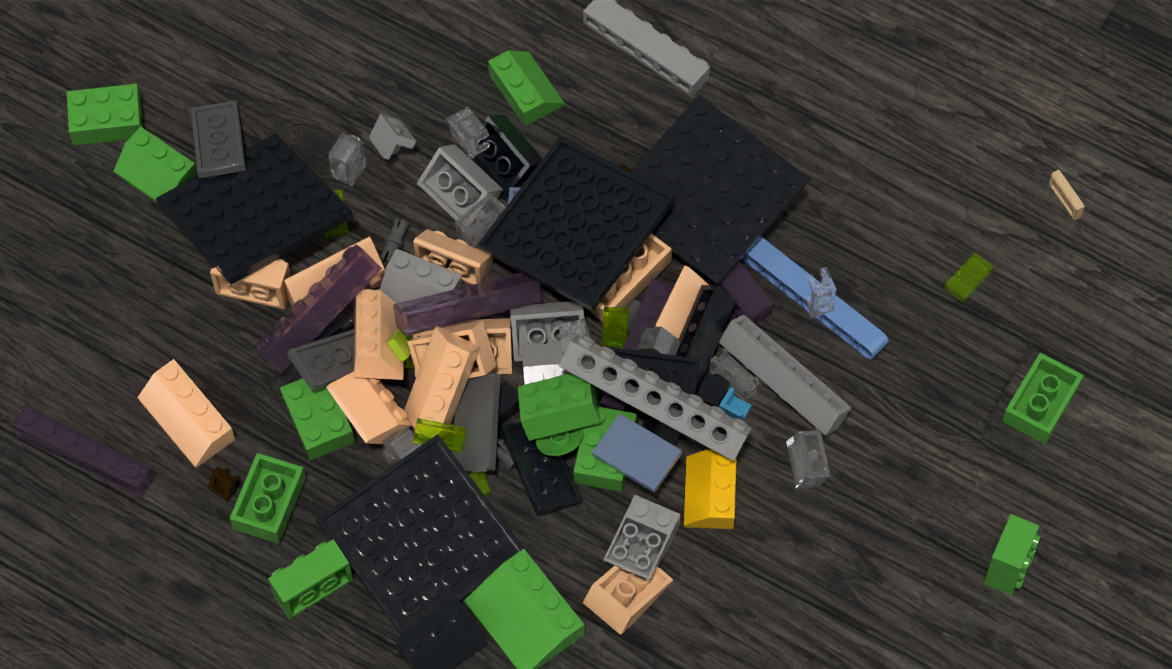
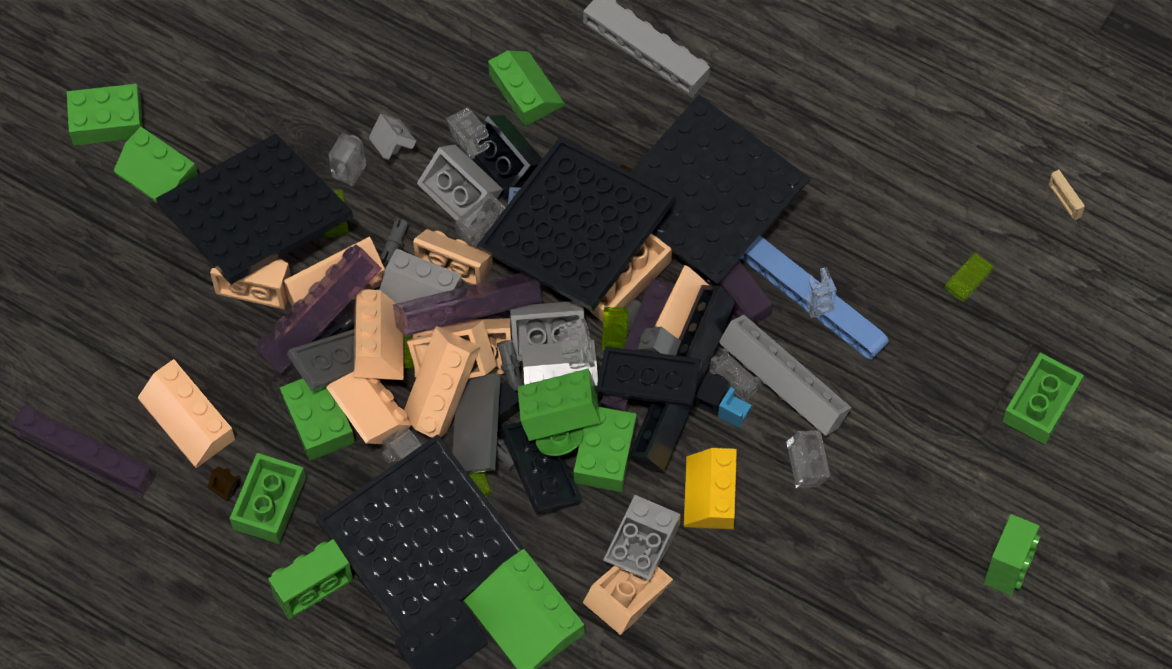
(217, 139): dark grey tile -> none
(399, 345): lime tile -> none
(451, 435): clear neon green tile -> none
(510, 364): none -> dark grey pin
(637, 453): sand blue tile -> none
(640, 397): light grey brick -> none

